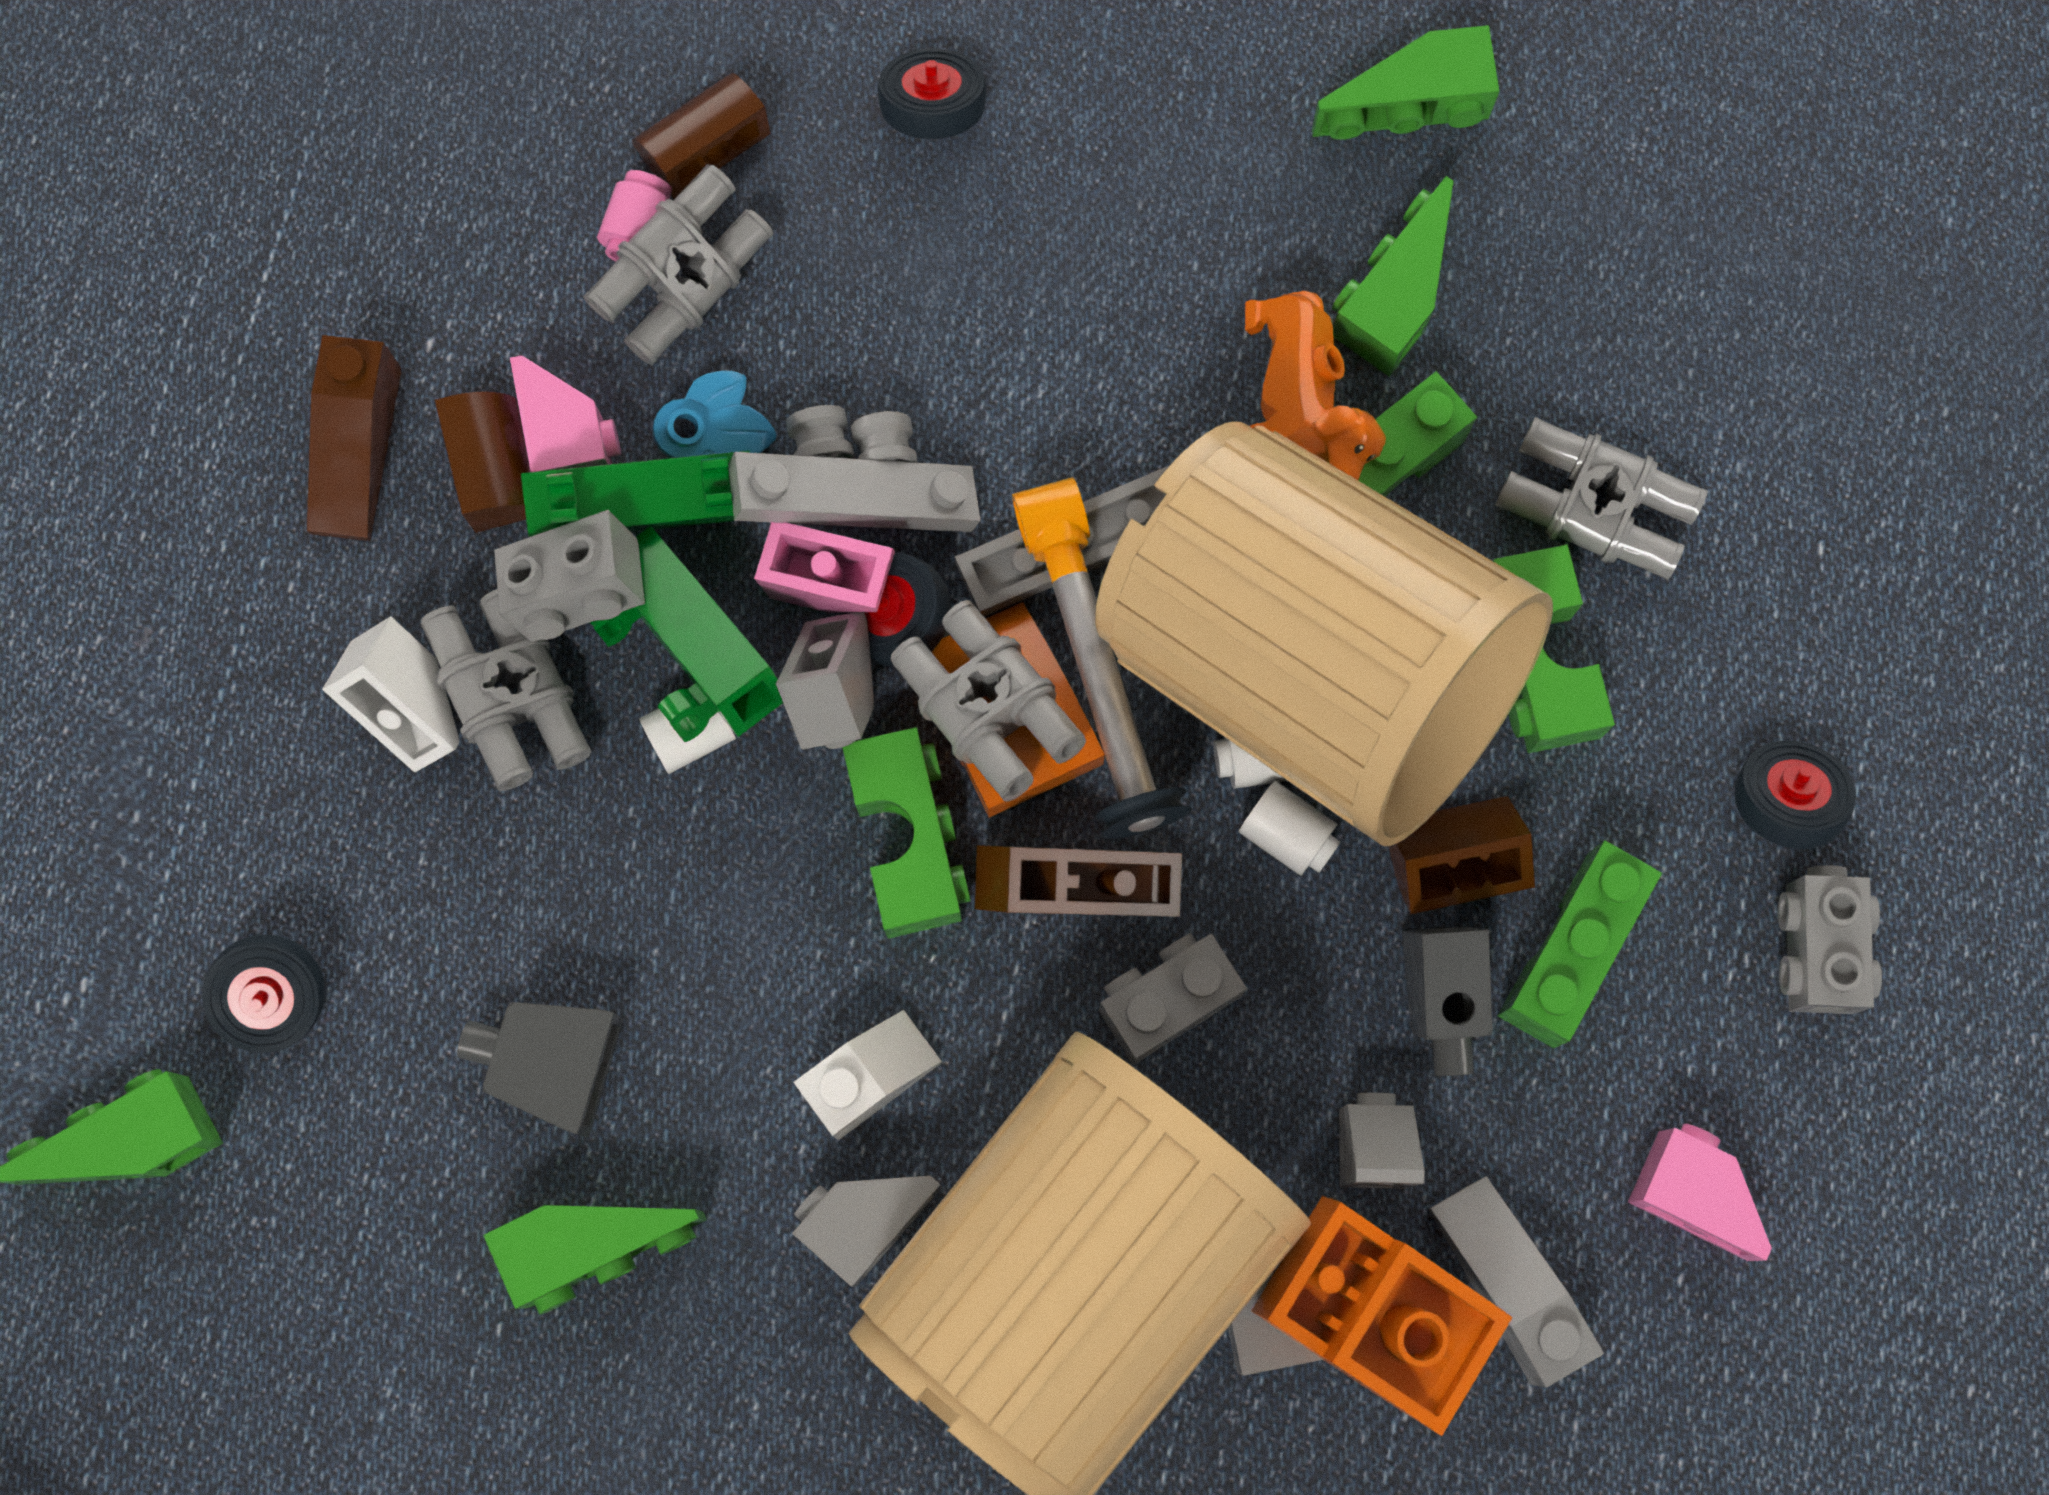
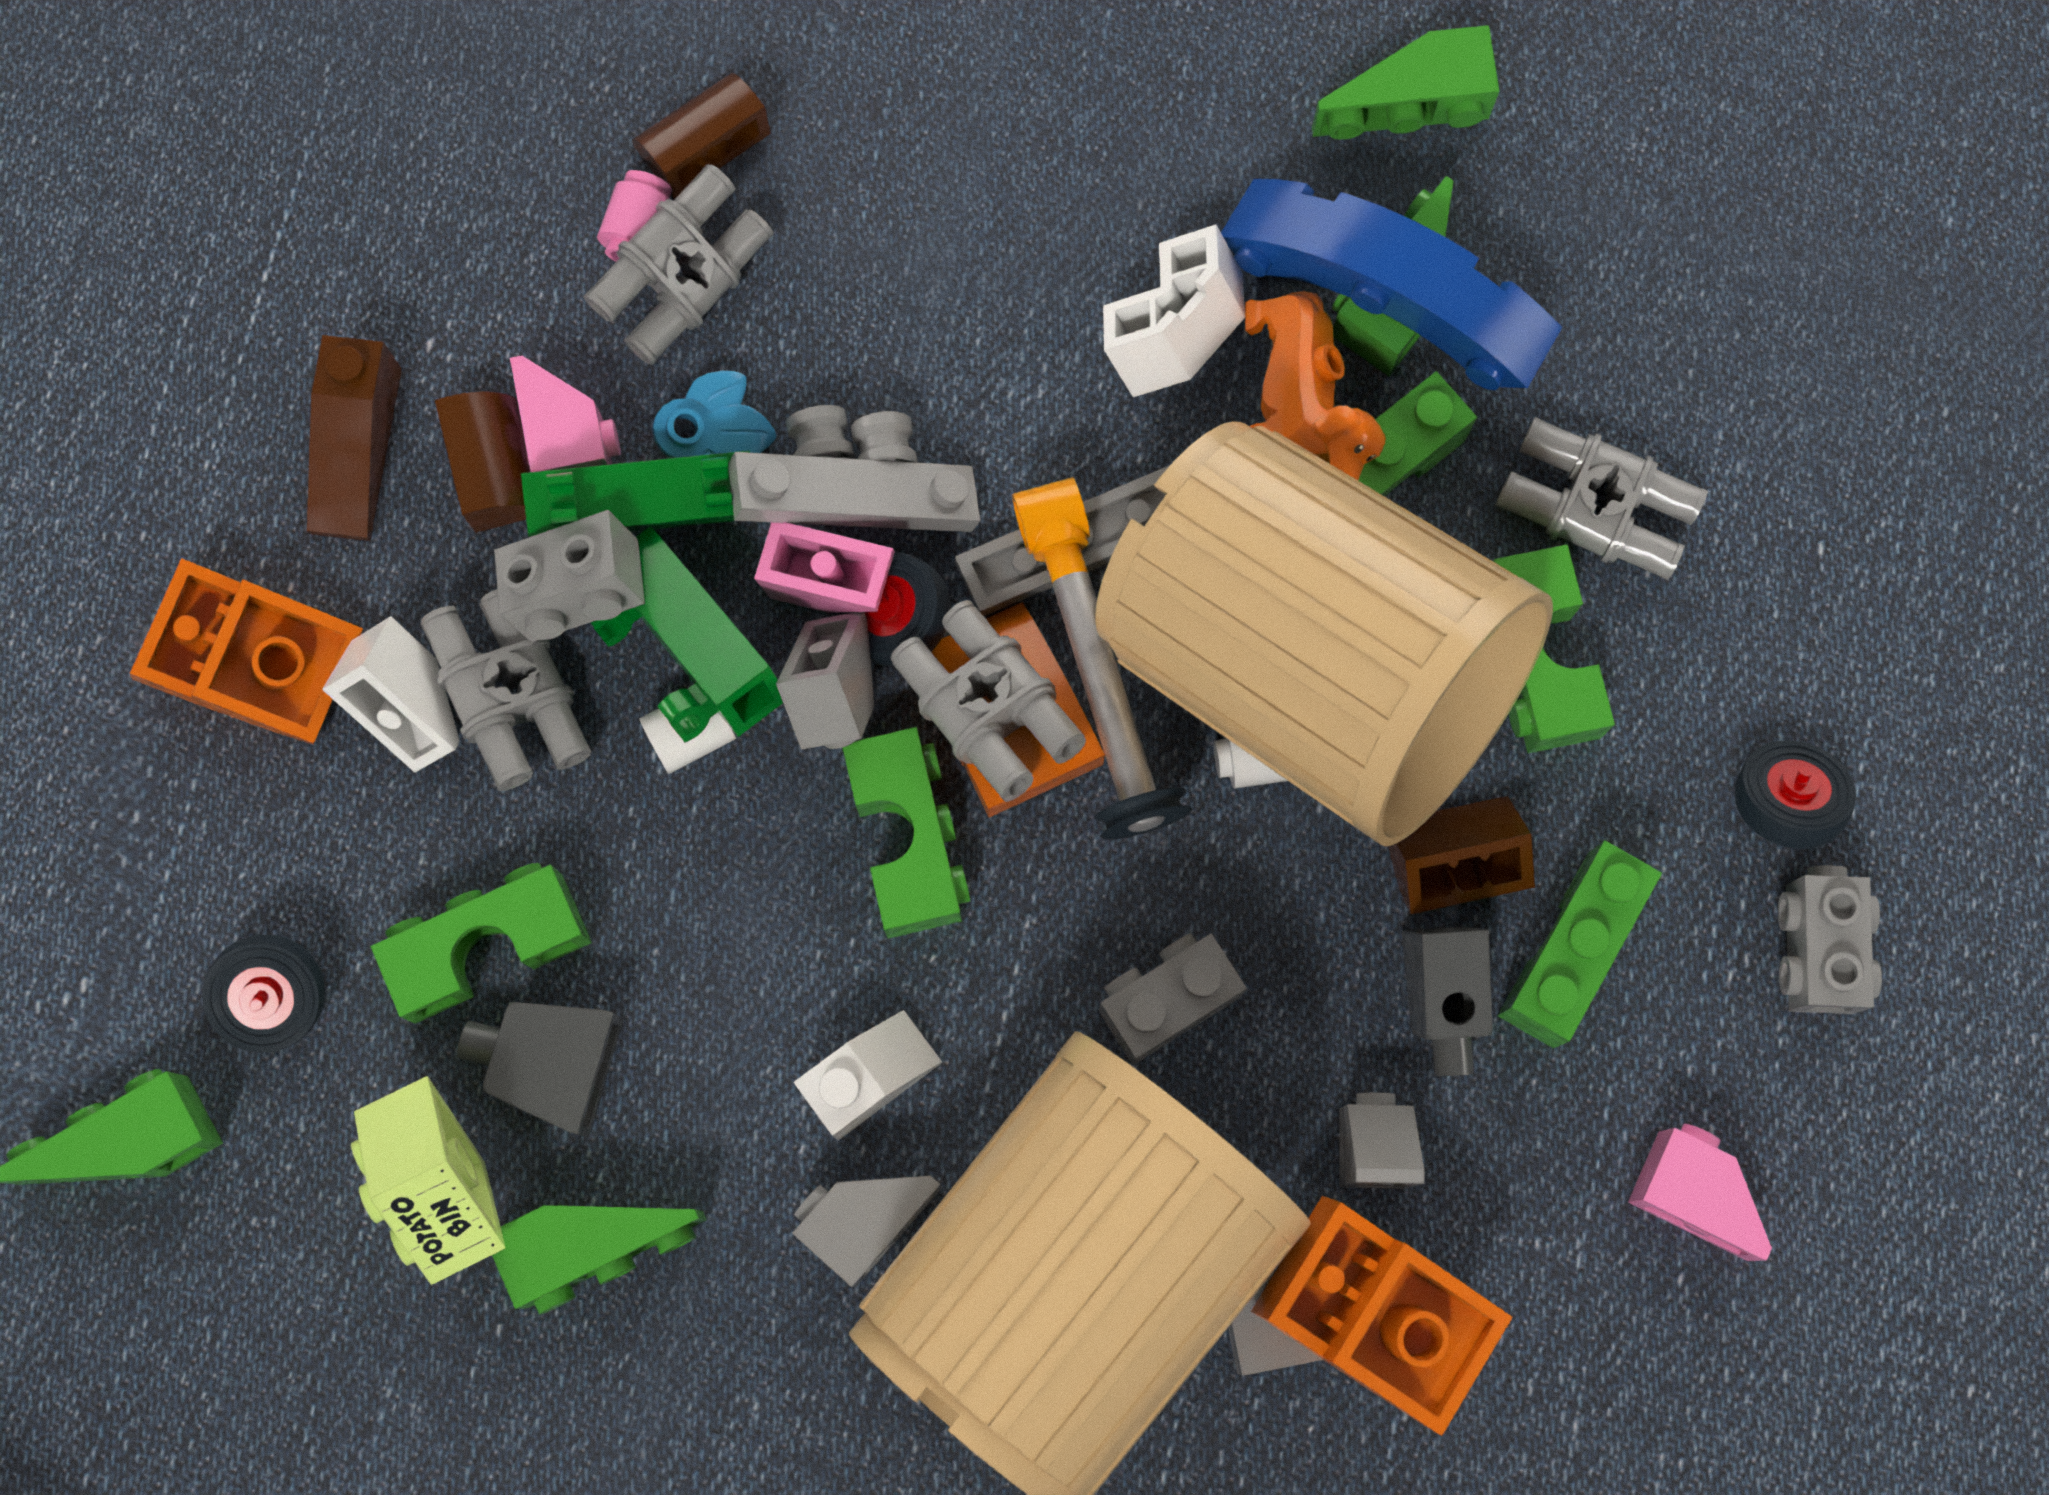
(243, 652): none -> orange slope
(426, 1181): none -> yellowish green brick
(427, 959): none -> bright green arch
(932, 93): black wheel -> none
(1077, 881): reddish brown slope -> none
(1176, 328): none -> white brick
(1291, 830): white brick -> none
(1393, 270): none -> blue brick
(1509, 1271): light grey slope -> none

